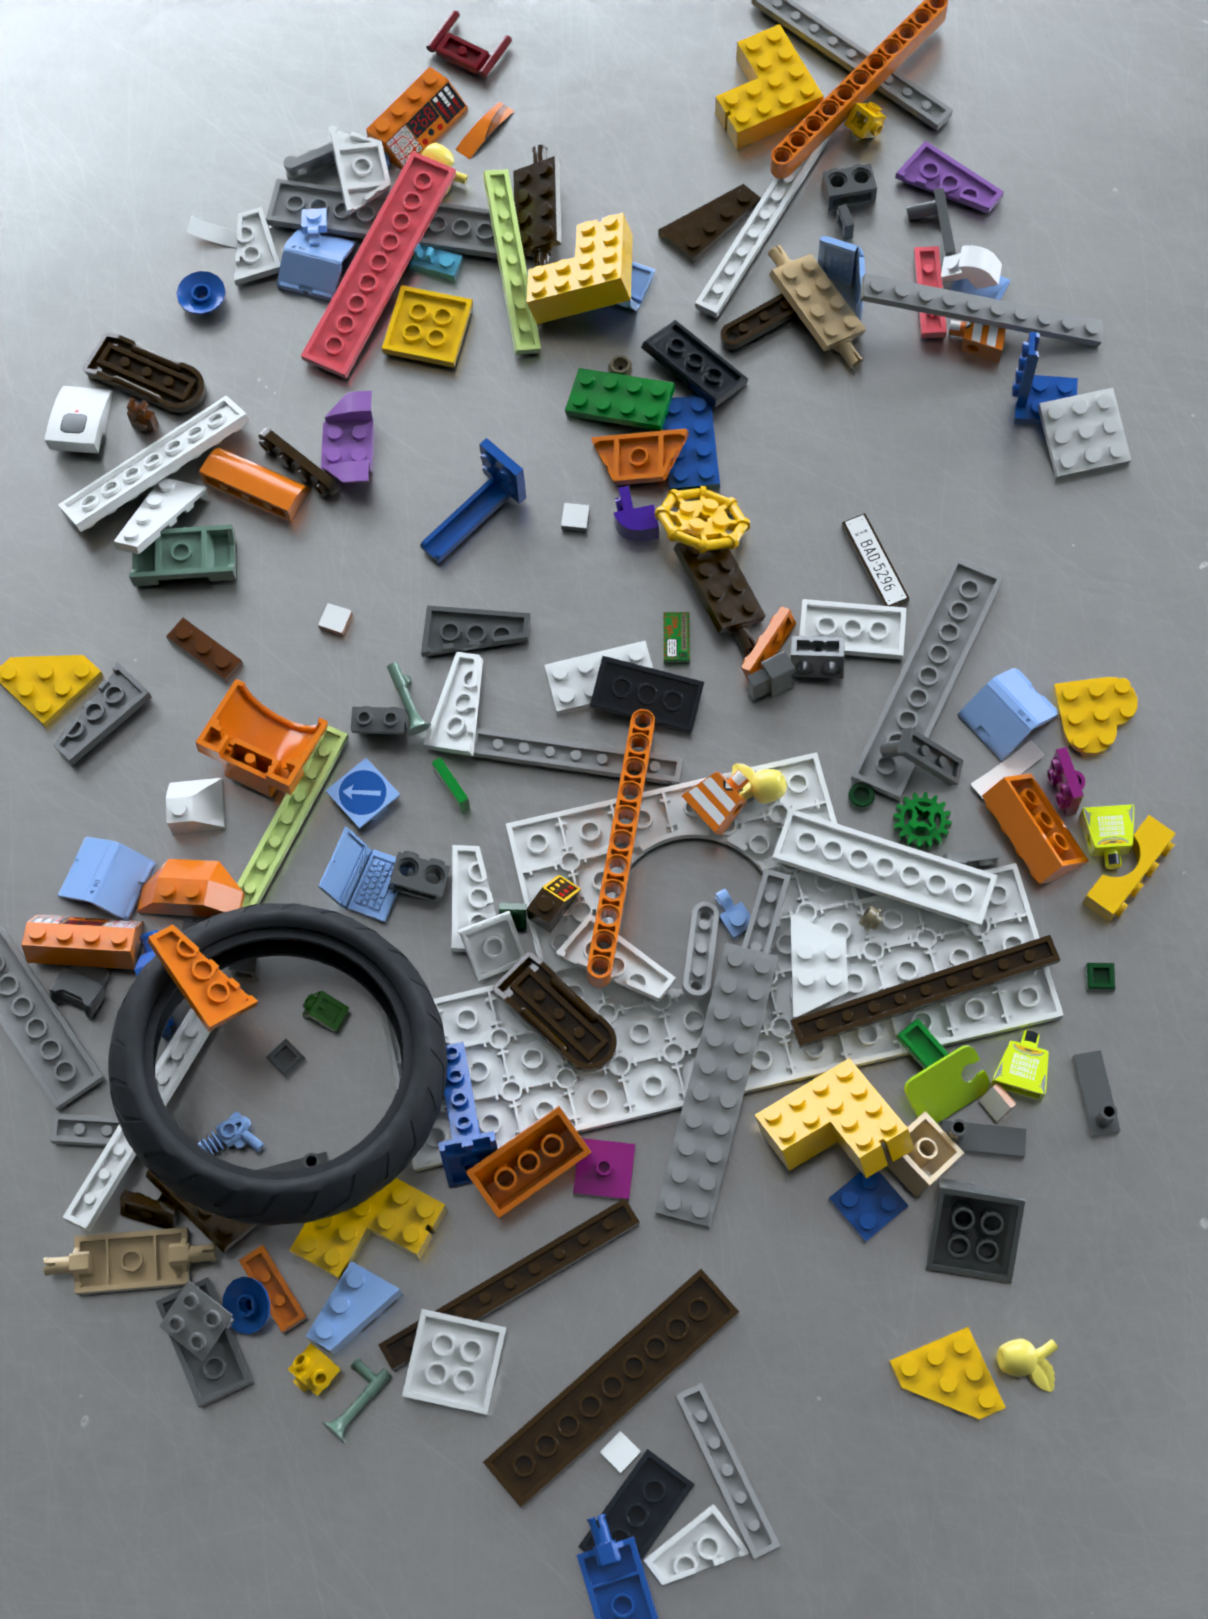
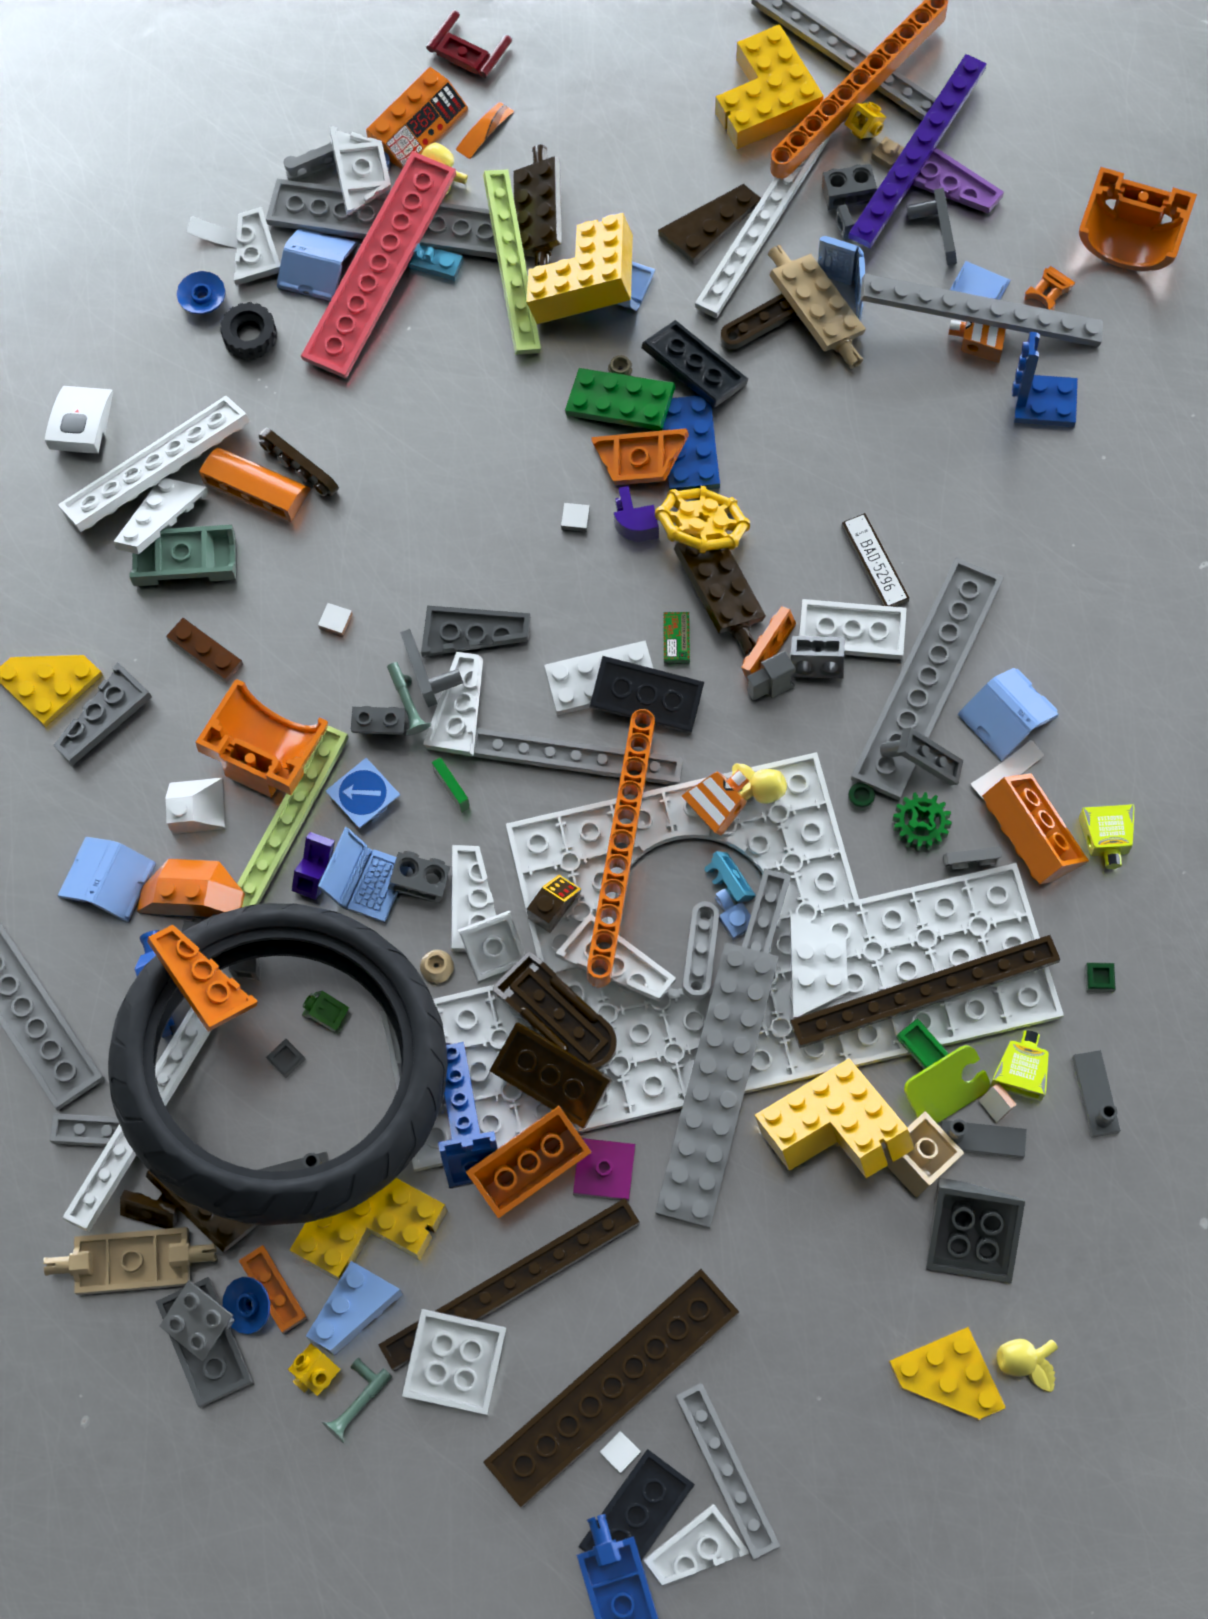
(81, 987): dark grey piece -> none
(82, 941): orange slope -> none
(141, 417): reddish brown plate -> none
(146, 374): dark brown piece -> none
(230, 1133): light blue piece -> none
(244, 313): none -> black tyre
(310, 870): none -> dark purple brick
(313, 223): light blue plate -> none
(349, 438): medium lavender piece -> none
(427, 326): yellow plate -> none
(428, 686): none -> dark grey piece
(439, 974): none -> tan plate
(504, 481): blue bracket -> none
(518, 913): dark green tile -> none
(550, 1074): none -> dark brown plate
(730, 874): none -> medium azure plate
(868, 1204): blue plate -> none
(871, 918): dark tan plate -> none
(885, 868): white plate -> none
(887, 152): none -> tan tile
(917, 151): none -> dark purple plate
(929, 273): coral plate -> none
(974, 263): white brick -> none
(1051, 278): none -> orange piece
(1067, 782): magenta plate -> none
(1084, 433): white plate -> none
(1093, 711): yellow plate -> none
(1110, 893): yellow arch -> none
(1133, 230): none -> orange piece

